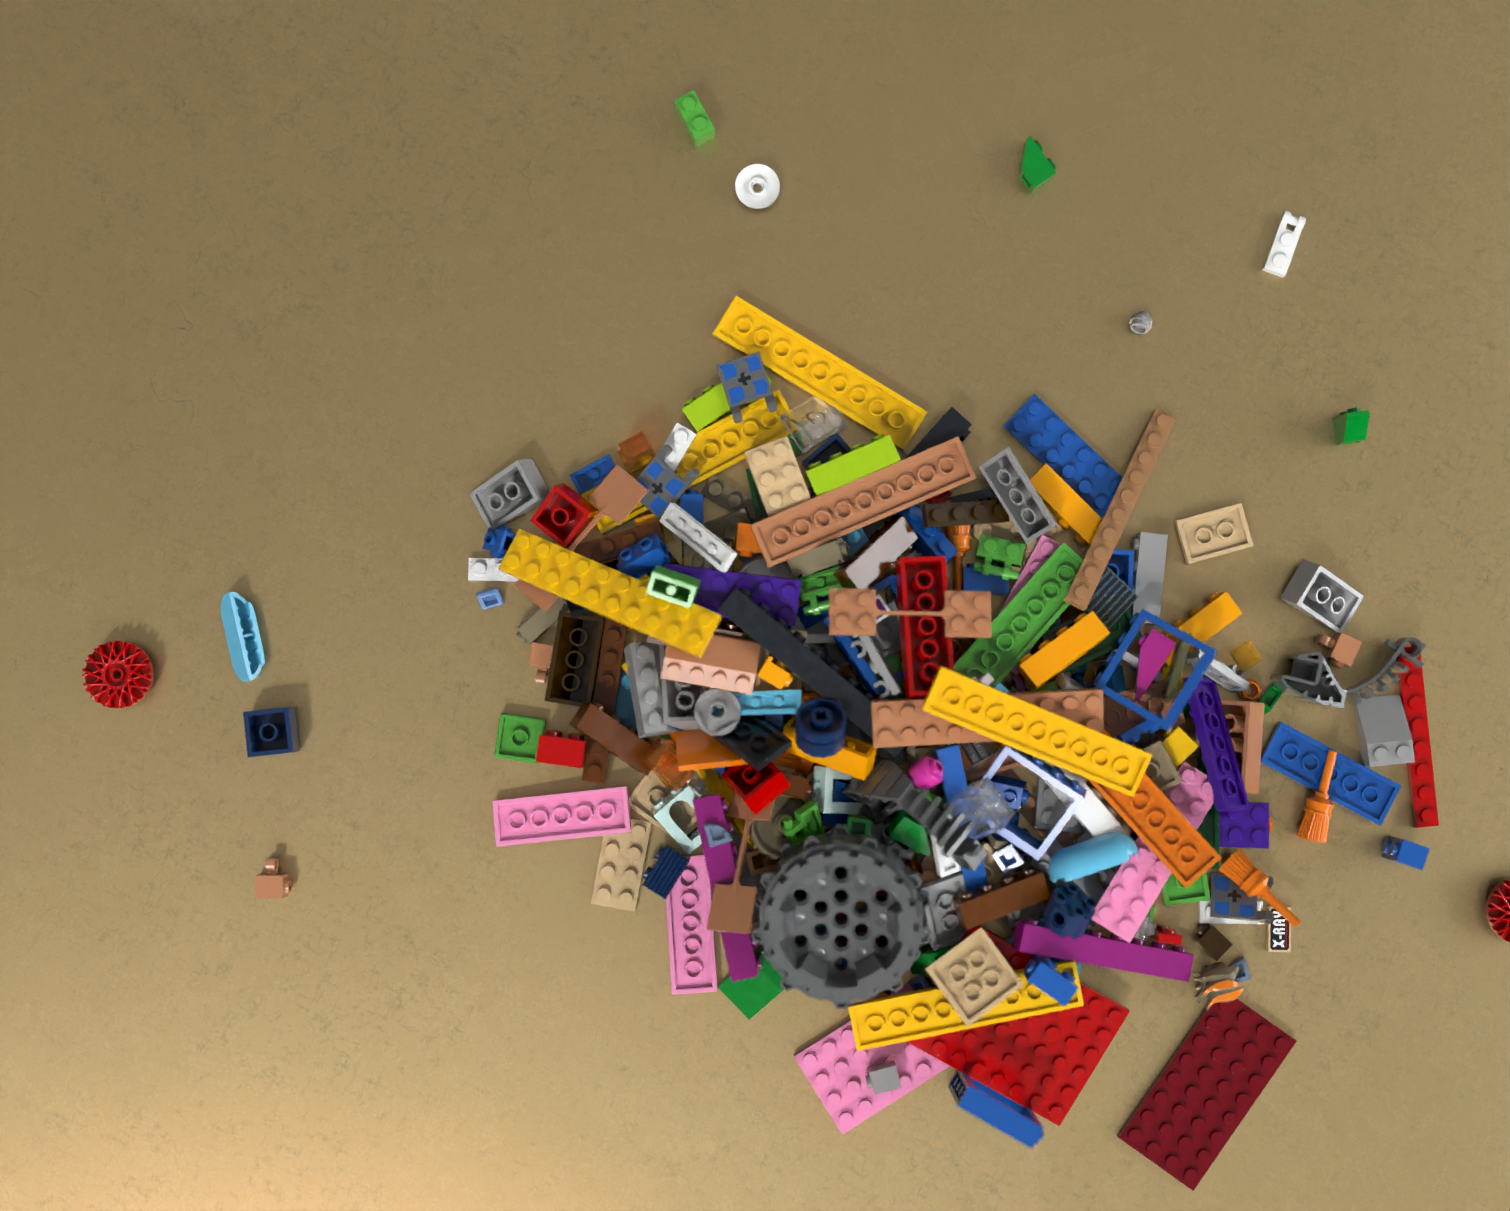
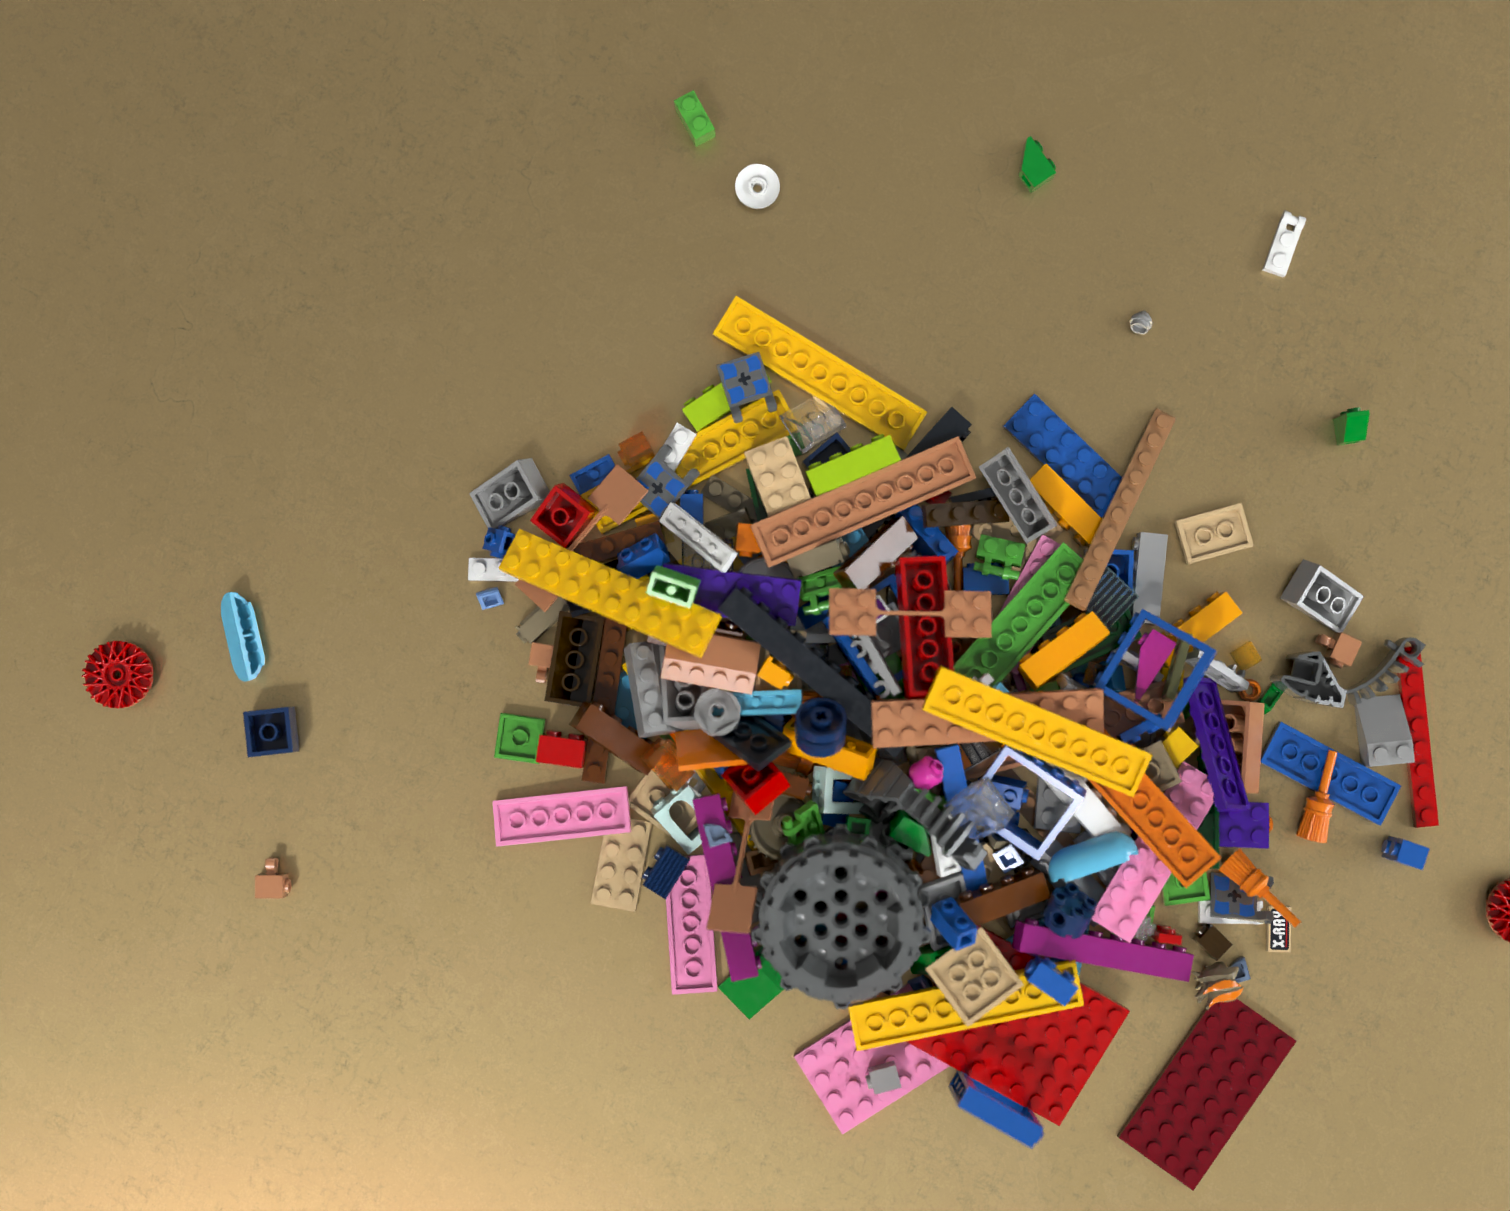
(953, 924): none -> blue brick

